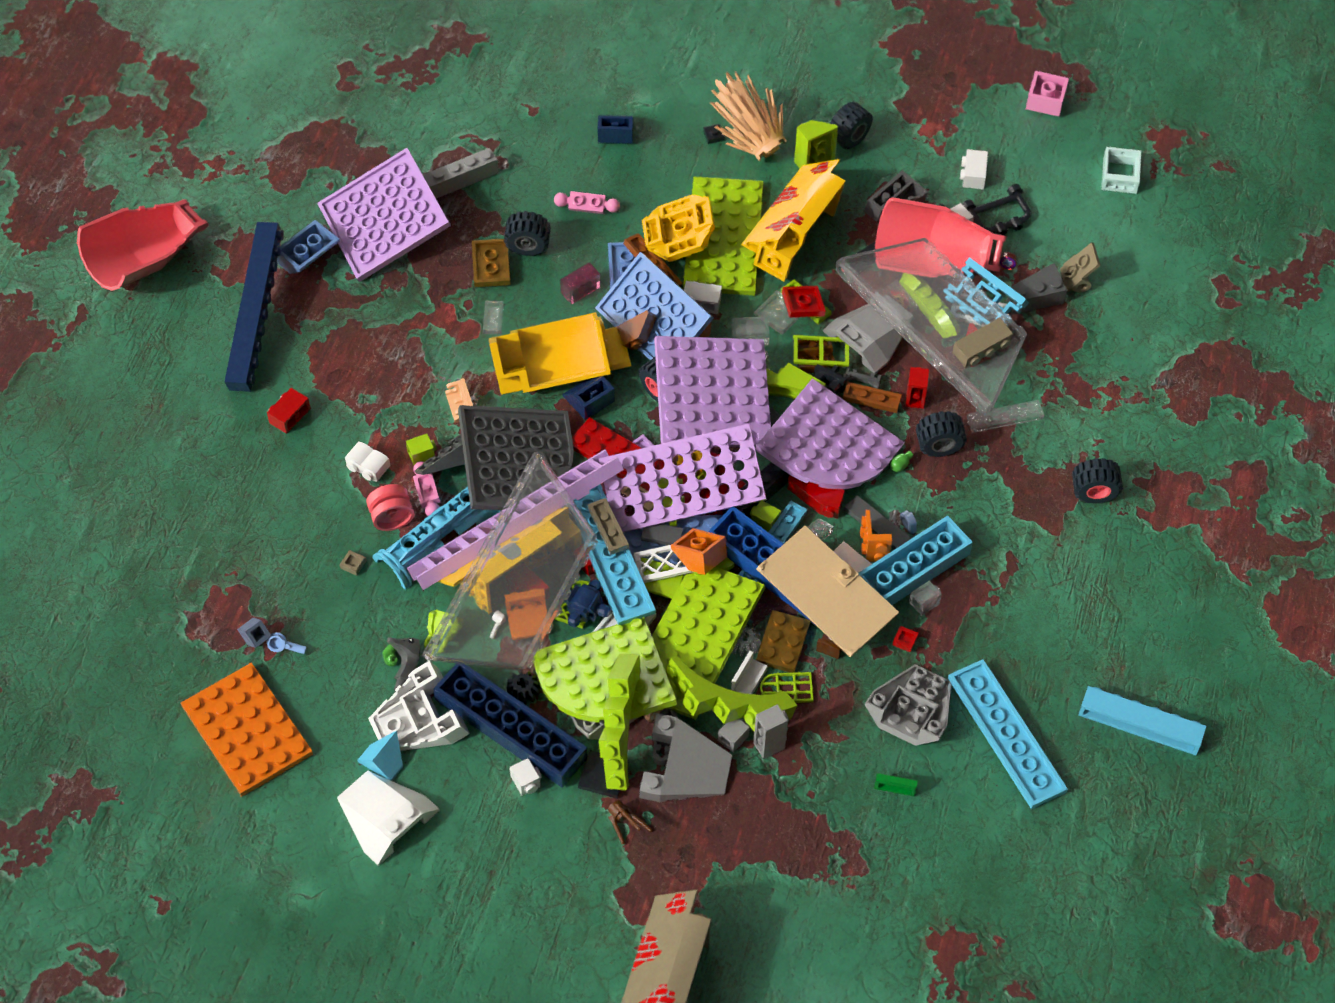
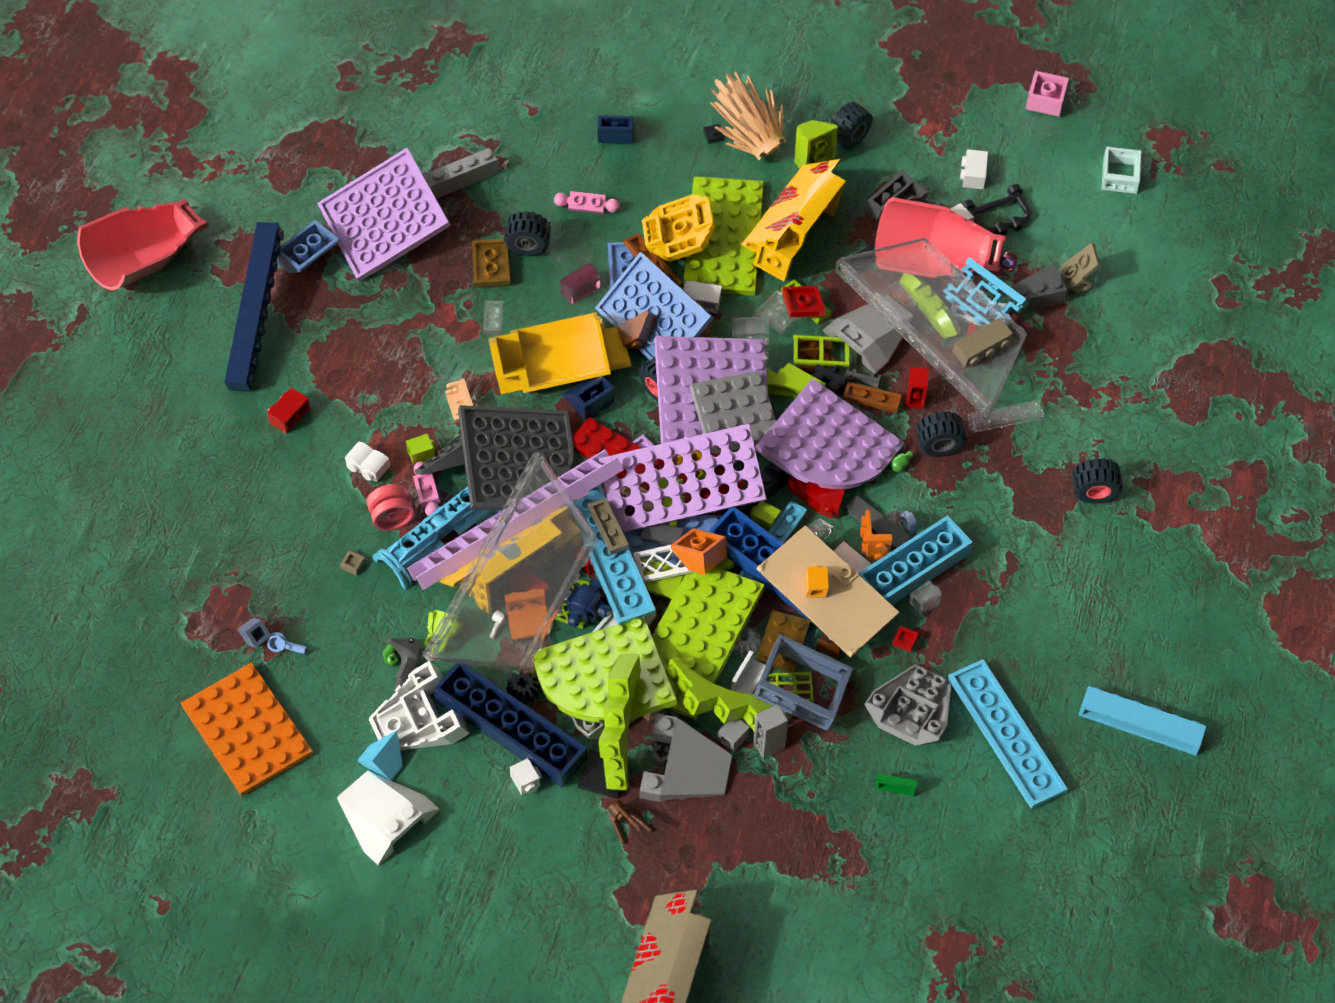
(733, 403): none -> light grey plate
(792, 703): none -> sand blue window
(816, 581): none -> light orange brick

